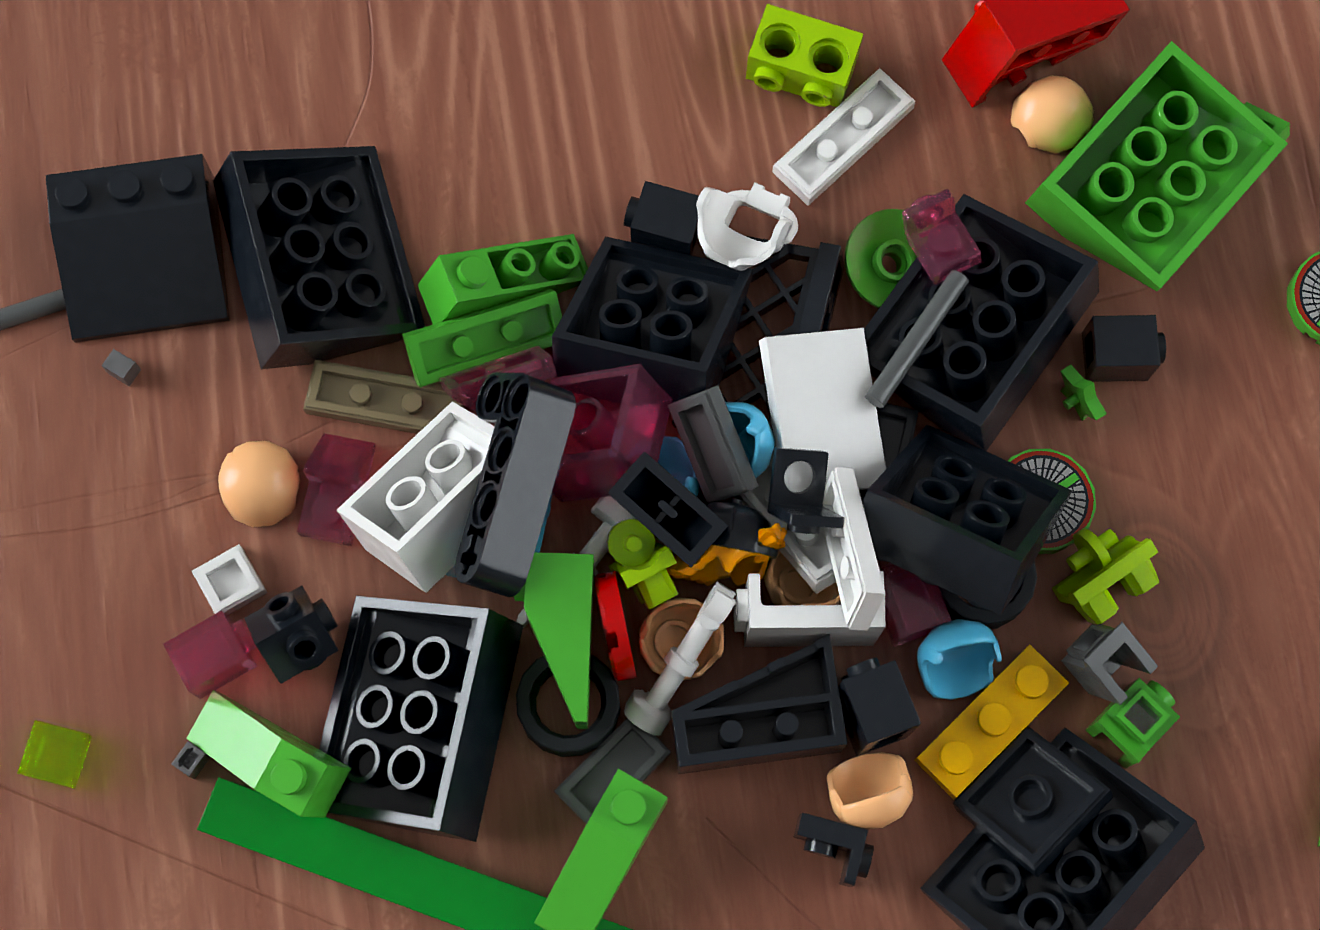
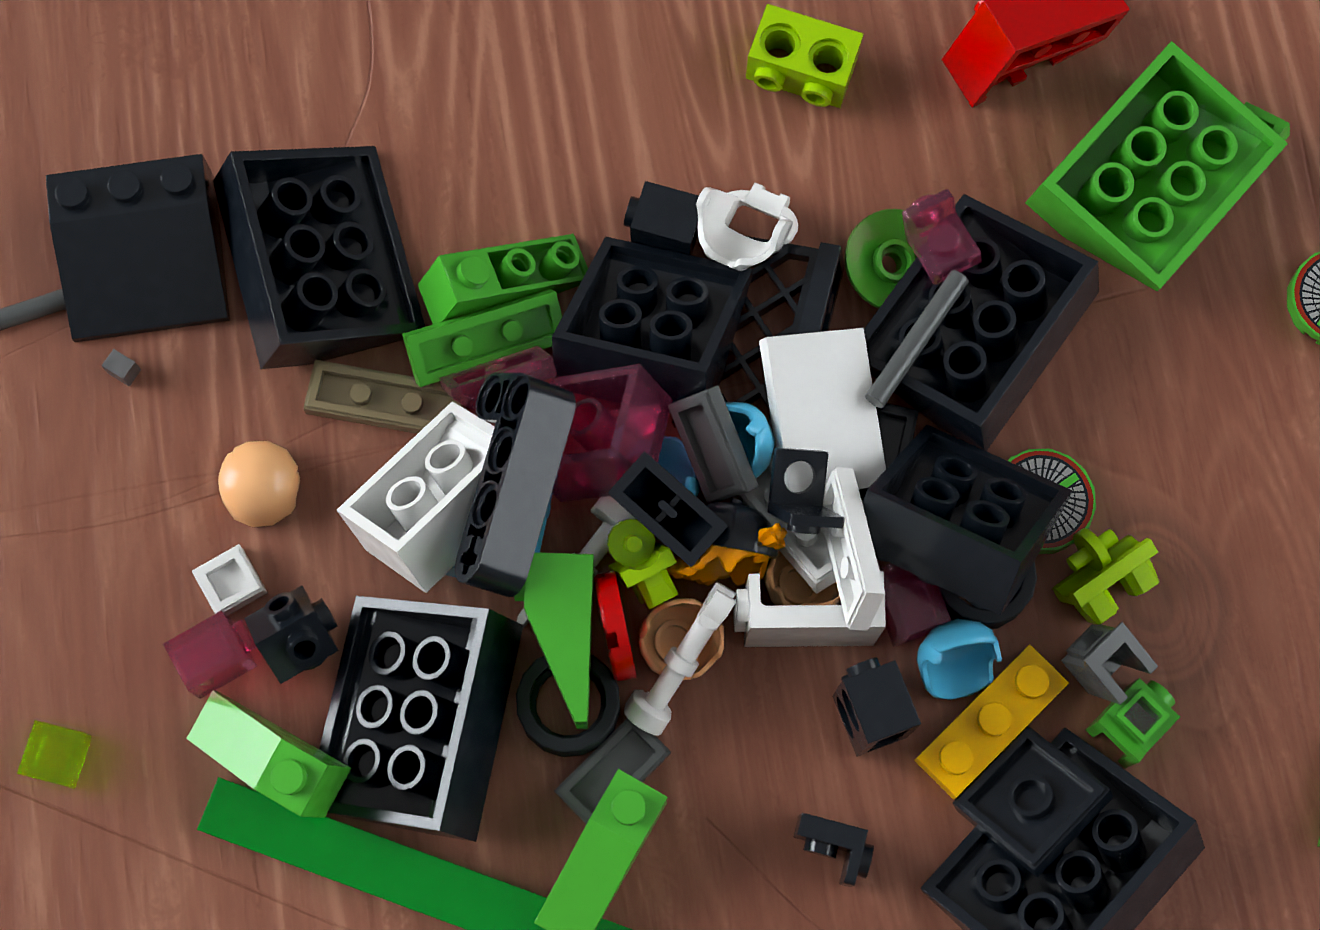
(190, 760): flat silver piece -> none
(334, 474): clear pink slope -> none
(765, 717): black wedge -> none
(843, 136): white tile -> none
(870, 790): light nougat hair -> none
(1053, 114): light nougat hair -> none
(1081, 395): bright green piece -> none
(1122, 348): black brick -> none

